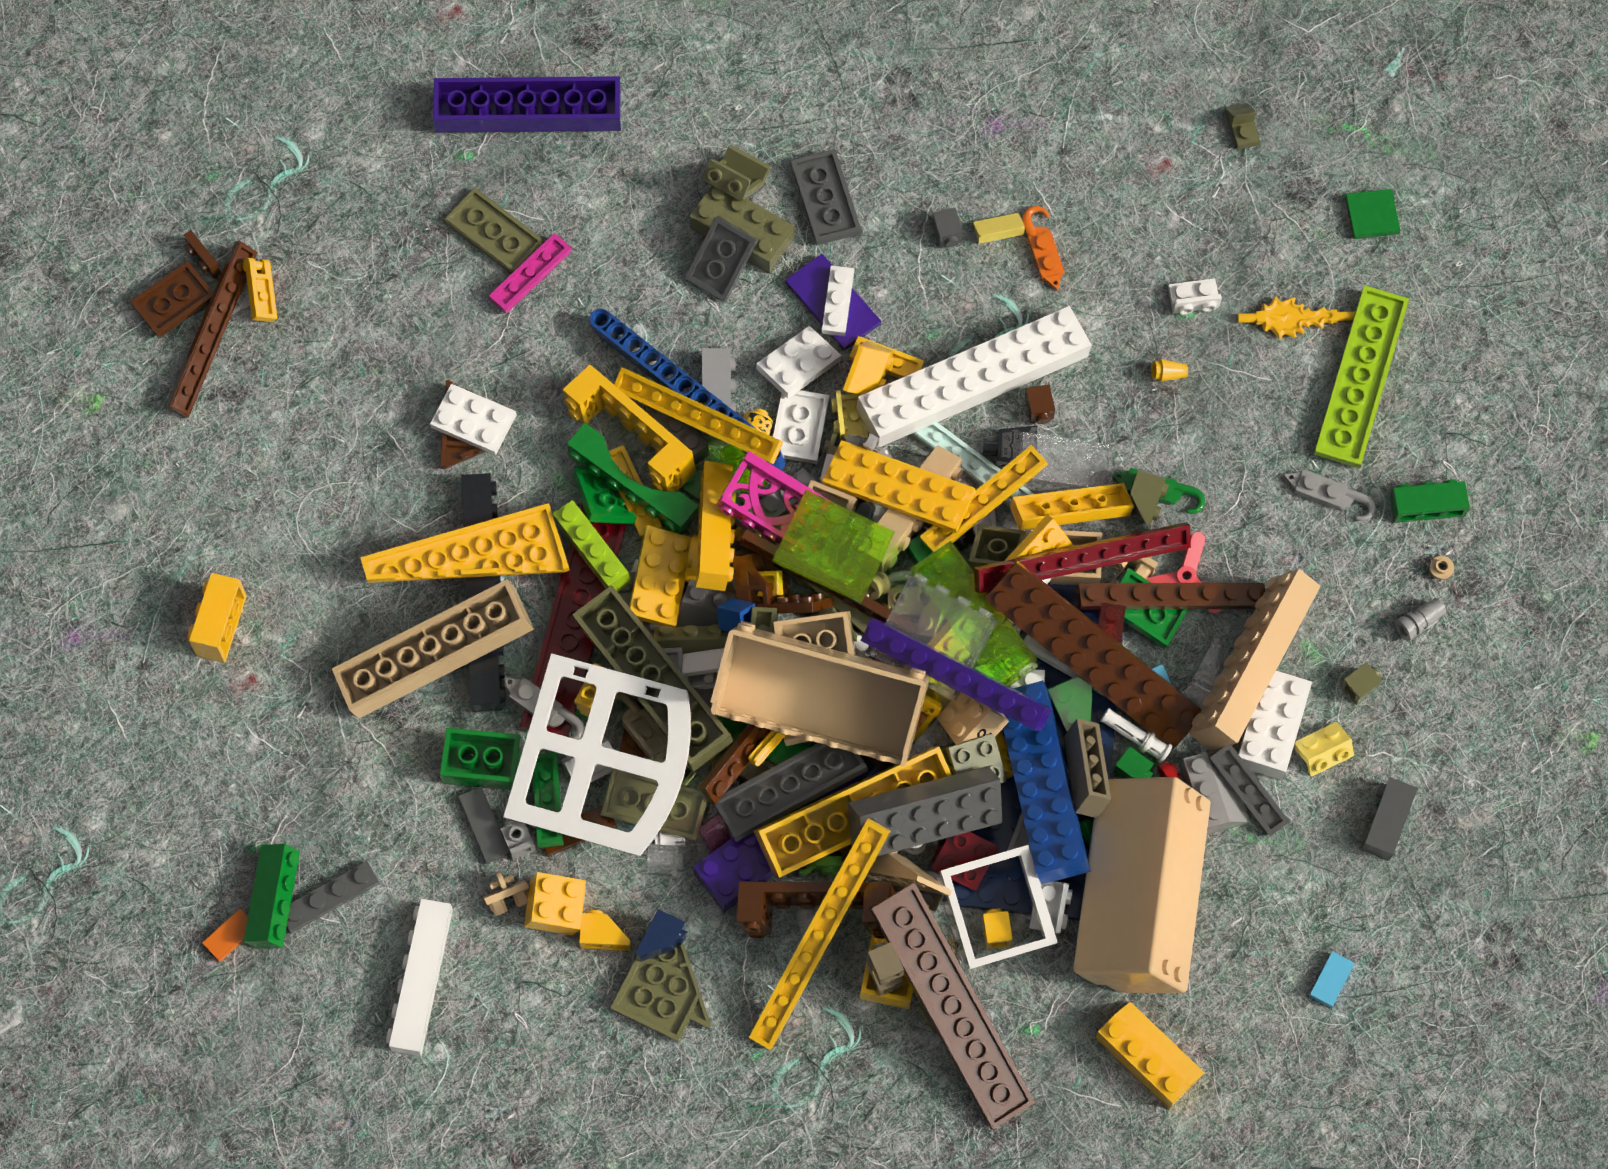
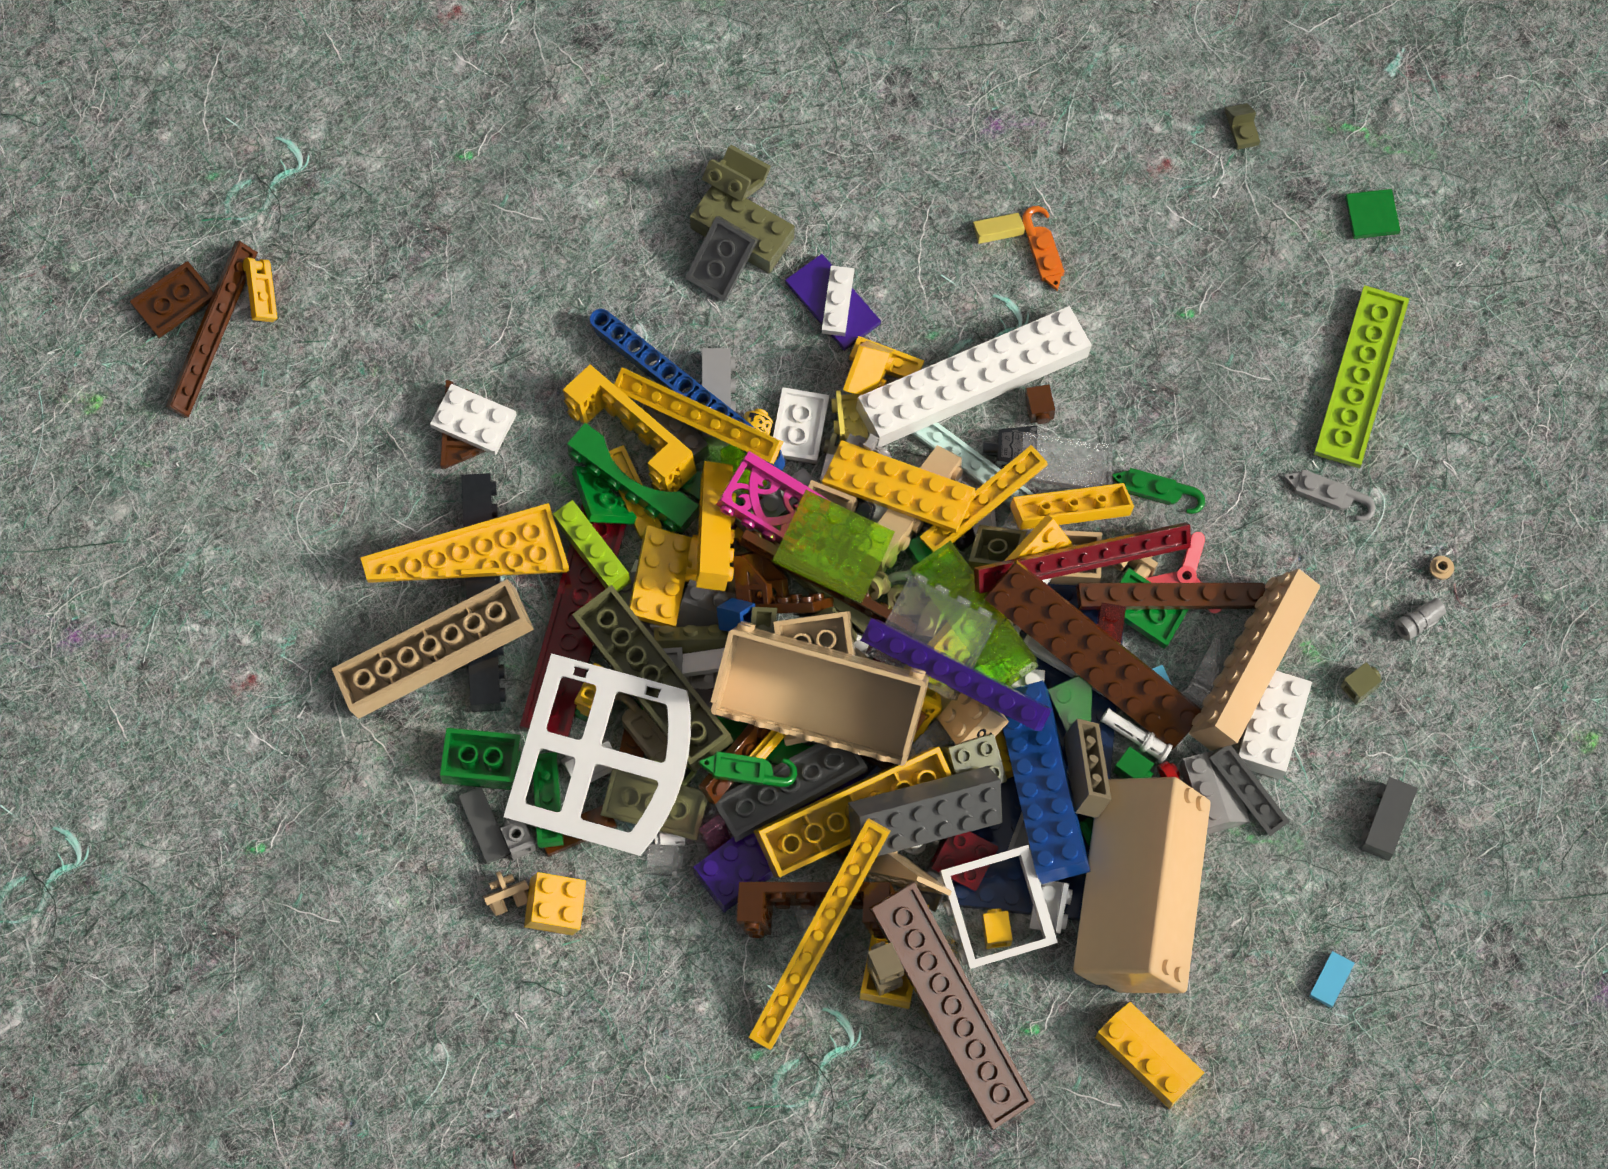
(206, 261): reddish brown plate -> none
(217, 617): yellow brick -> none
(227, 936): orange tile -> none
(271, 896): green brick -> none
(331, 896): dark grey plate -> none
(420, 977): white brick -> none
(493, 230): olive tile -> none
(526, 695): light grey plate -> none
(527, 104): dark purple brick -> none
(530, 273): dark pink plate -> none
(602, 933): yellow slope -> none
(661, 937): dark blue slope -> none
(662, 995): olive wing -> none
(747, 769): none -> green plate
(775, 578): yellow tile -> none
(798, 362): white plate -> none
(825, 197): dark grey plate -> none
(826, 865): bright green plate -> none
(947, 227): dark grey brick -> none
(1146, 494): olive slope -> none
(1168, 370): yellow cone -> none
(1194, 296): white bracket -> none
(1288, 318): yellow piece -> none
(1325, 748): light yellow bracket -> none
(1429, 501): green brick -> none

